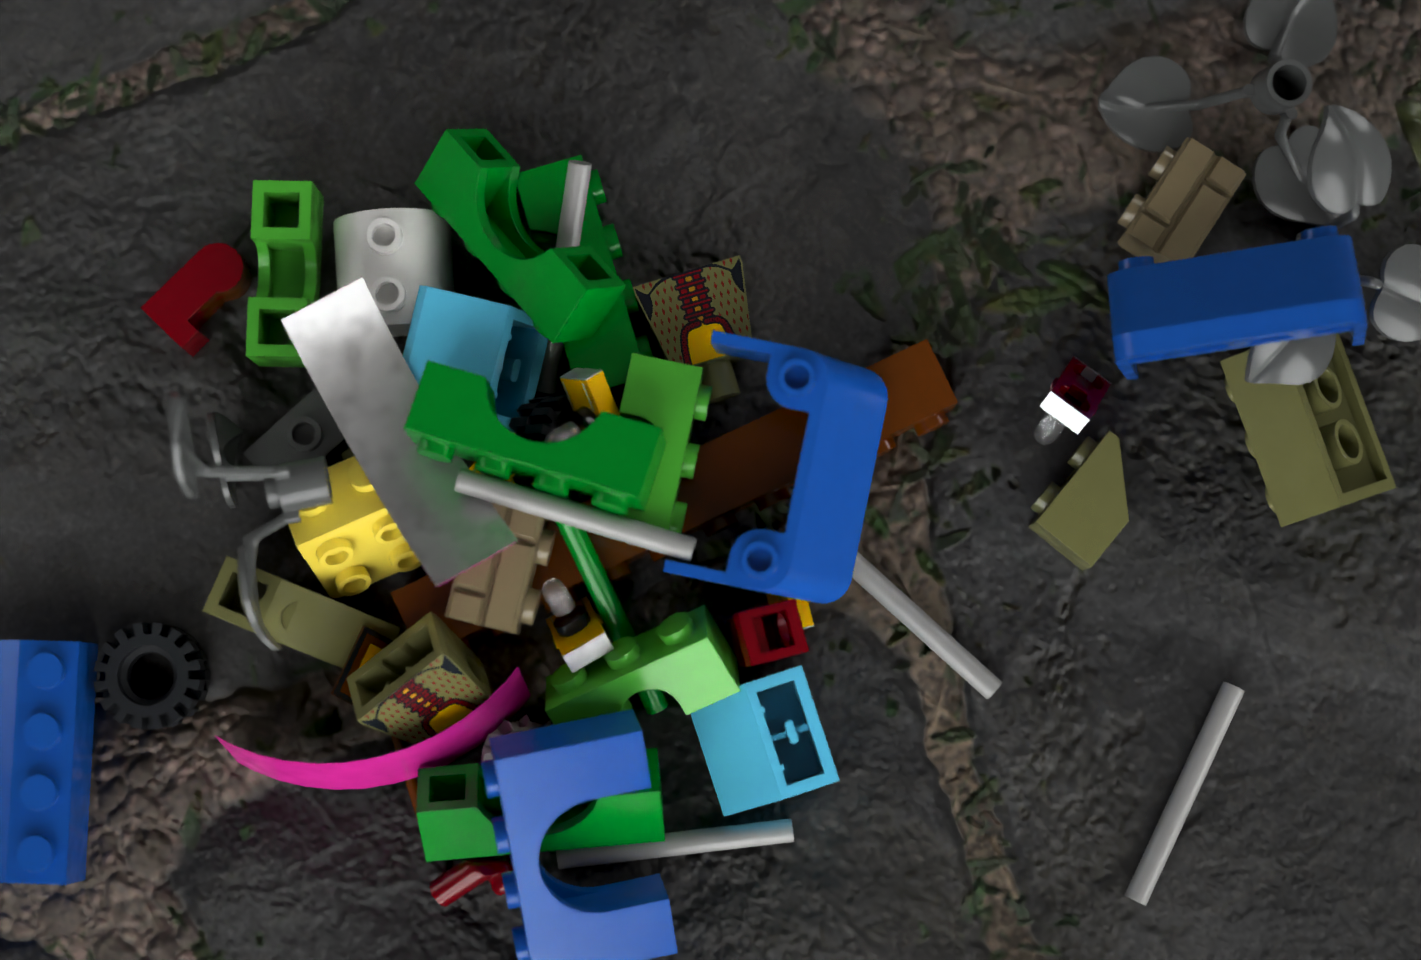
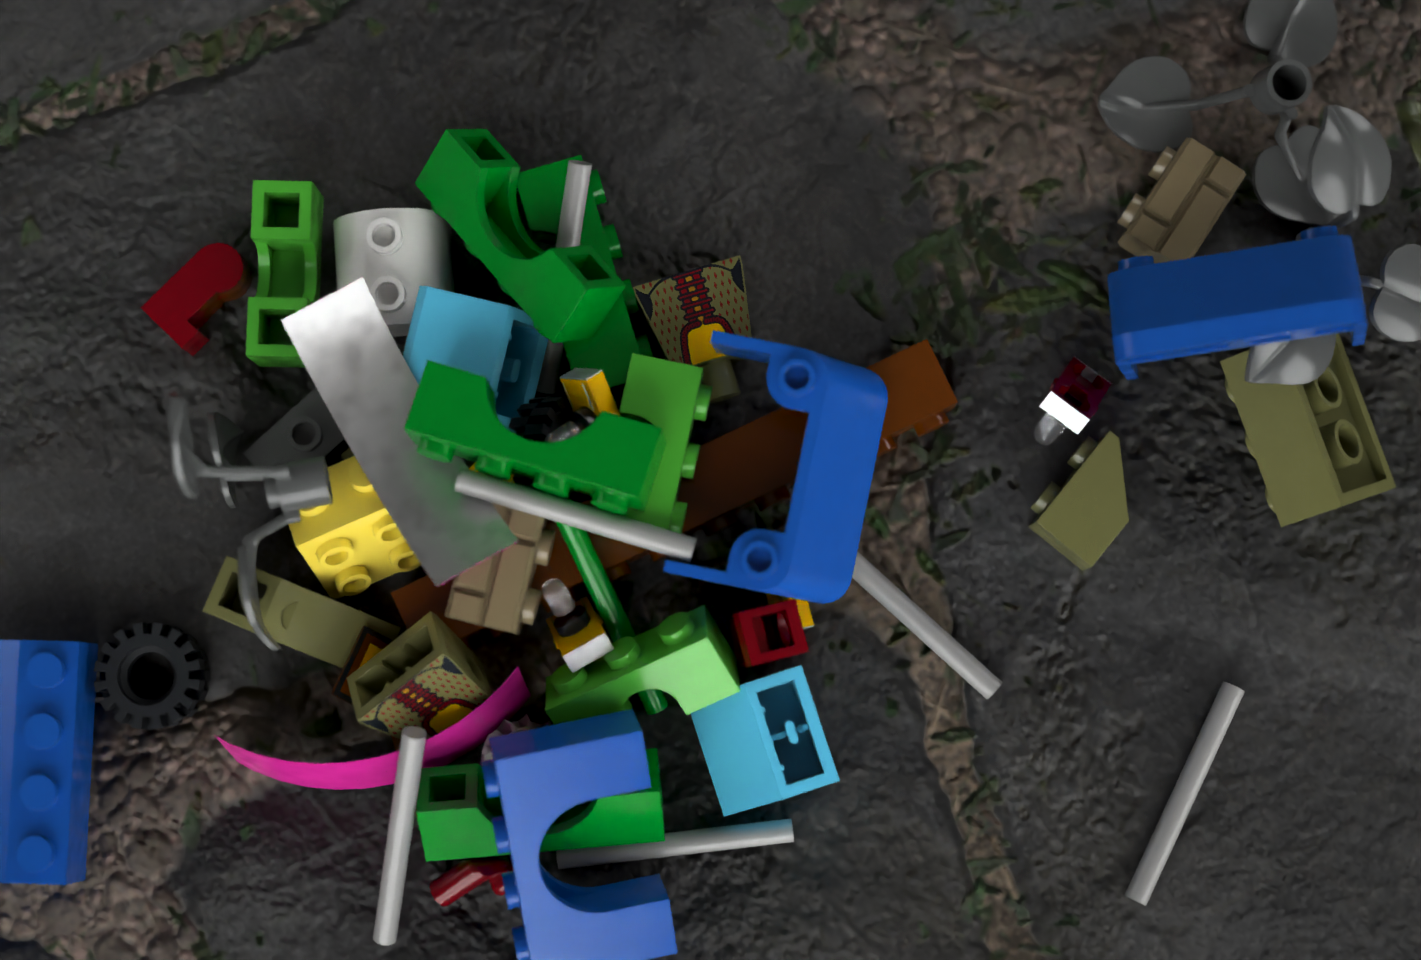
(399, 834): none -> light grey bar

